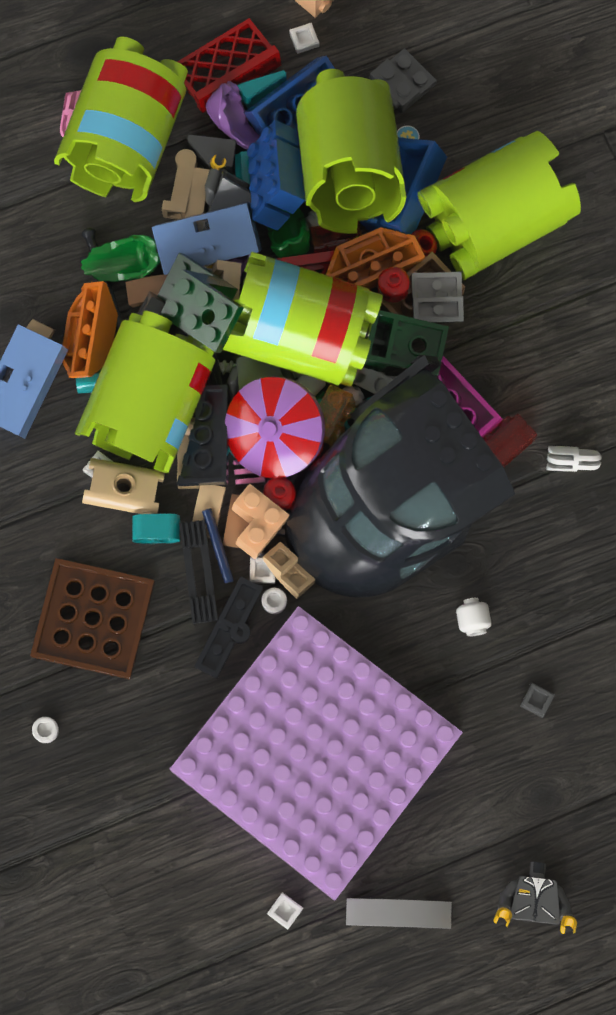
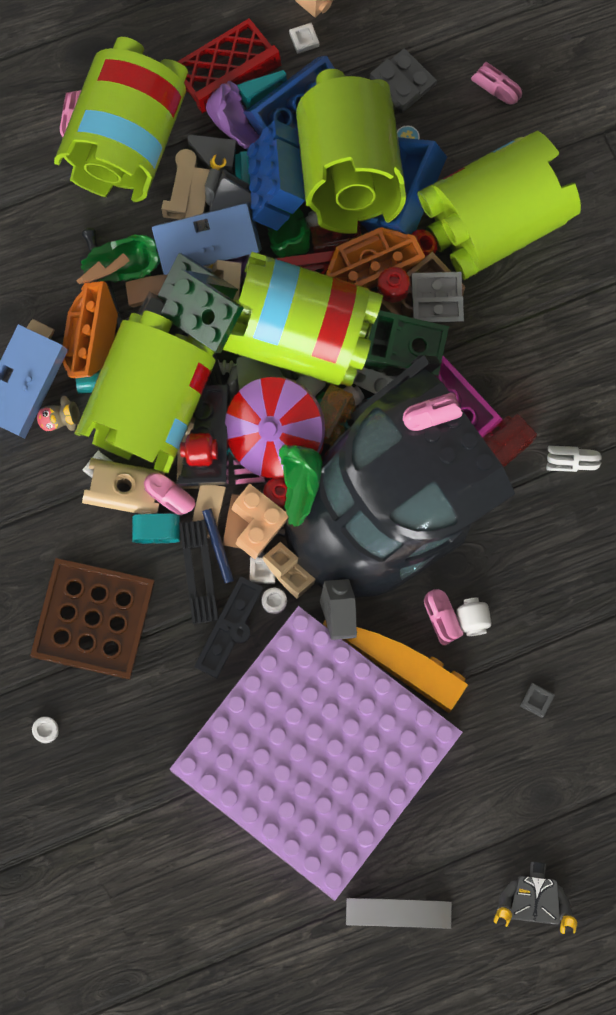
(55, 417): none -> animal
(99, 272): none -> medium nougat slope
(168, 493): none -> bright pink arm
(199, 449): none -> red head
(285, 911): white tile -> none
(302, 477): none -> green hair
(339, 609): none -> dark grey slope
(411, 667): none -> light orange slope
(432, 412): none -> bright pink arm
(442, 616): none -> bright pink arm
(497, 84): none -> bright pink arm

